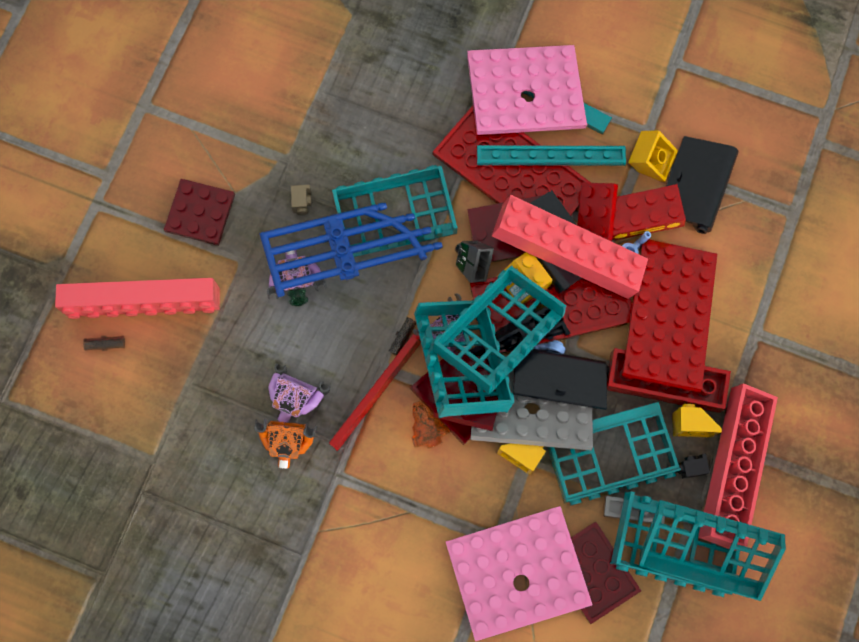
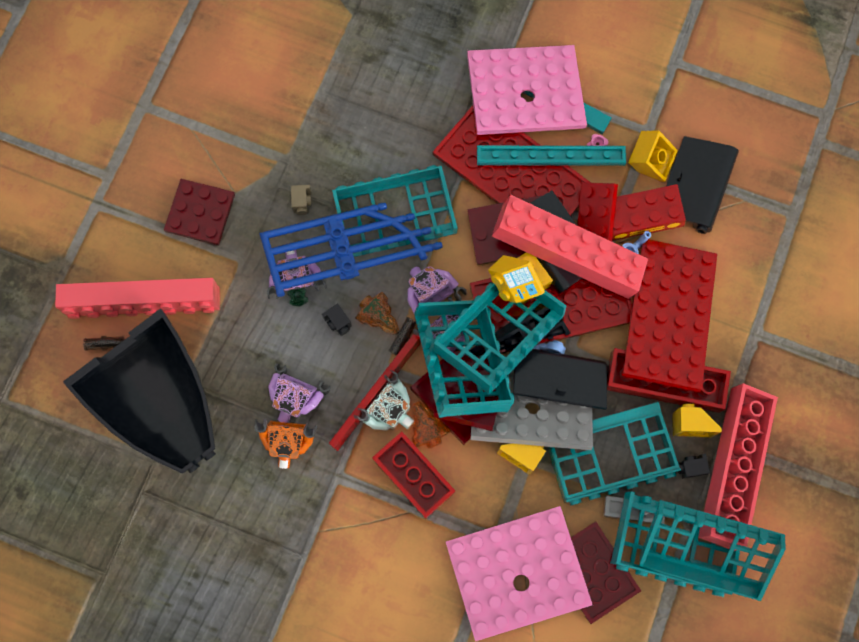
(150, 396): none -> black panel
(337, 319): none -> black brick
(377, 313): none -> clear orange rock
(389, 407): none -> torso
(413, 475): none -> red brick
(431, 286): none -> lavender torso
(474, 260): dark grey torso -> none
(515, 279): none -> yellow slope
(598, 139): none -> bright pink plate

